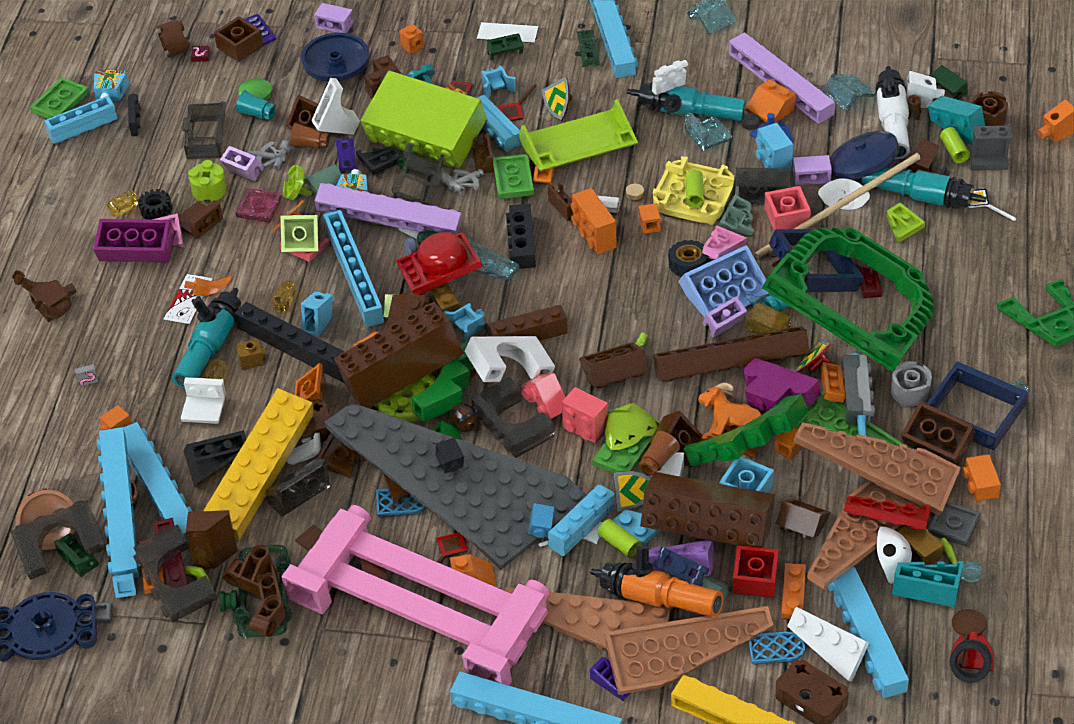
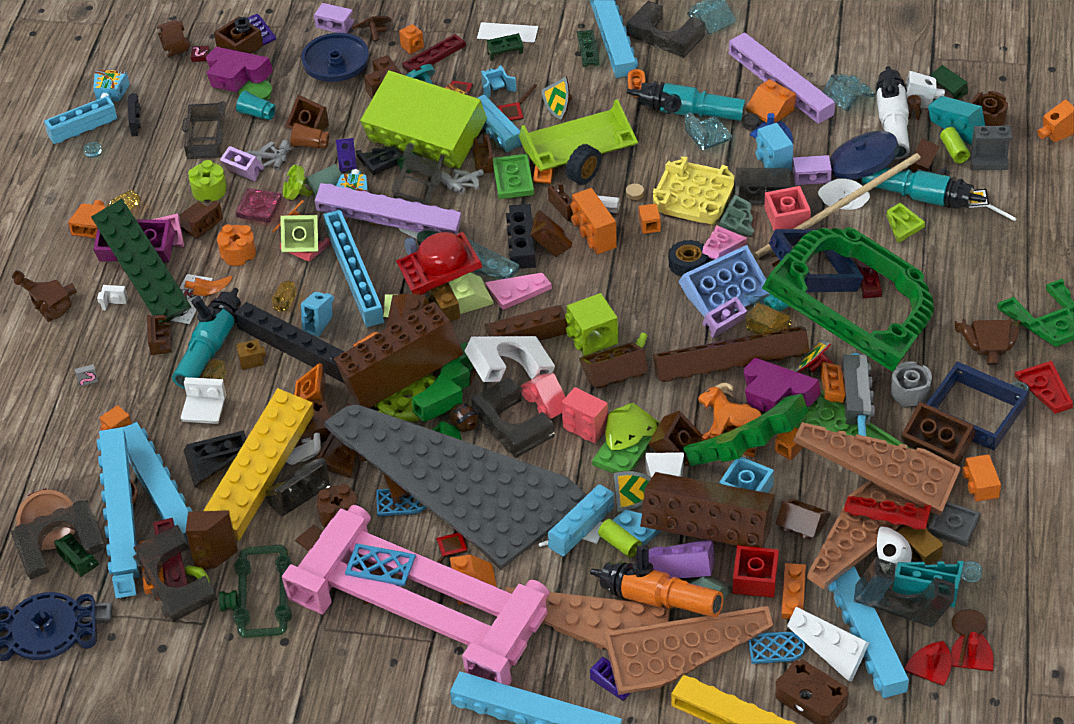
(59, 98): bright green plate -> none
(81, 221): none -> orange torso
(92, 149): none -> clear light blue tile
(112, 294): none -> white bracket
(140, 261): none -> dark green plate
(152, 198): black tyre -> none
(159, 335): none -> reddish brown hinge
(233, 68): none -> magenta brick
(236, 244): none -> orange brick
(242, 24): none -> black bush
(260, 578): reddish brown connector -> none
(331, 115): white arch -> none
(332, 499): none -> reddish brown brick
(372, 22): none -> reddish brown shield
(386, 578): none -> dark azure window
(435, 53): none -> dark red tile
(449, 455): black brick -> none
(467, 320): medium azure piece -> none
(470, 292): none -> yellowish green slope
(517, 289): none -> bright pink wing
(541, 520): dark azure brick -> none
(549, 234): none -> reddish brown bracket
(583, 164): none -> black wheel
(592, 324): none -> lime brick
(635, 79): none -> orange plate
(658, 453): dark orange plant -> none
(669, 77): white plate -> none
(678, 42): none -> clear smoke arch
(680, 567): dark blue plate -> none
(694, 188): lime pin -> none
(921, 608): none -> clear smoke arch
(931, 663): none -> red shield
(948, 550): lime helmet -> none
(962, 675): black tyre -> none
(990, 337): none -> reddish brown torso
(1046, 386): none -> red wing

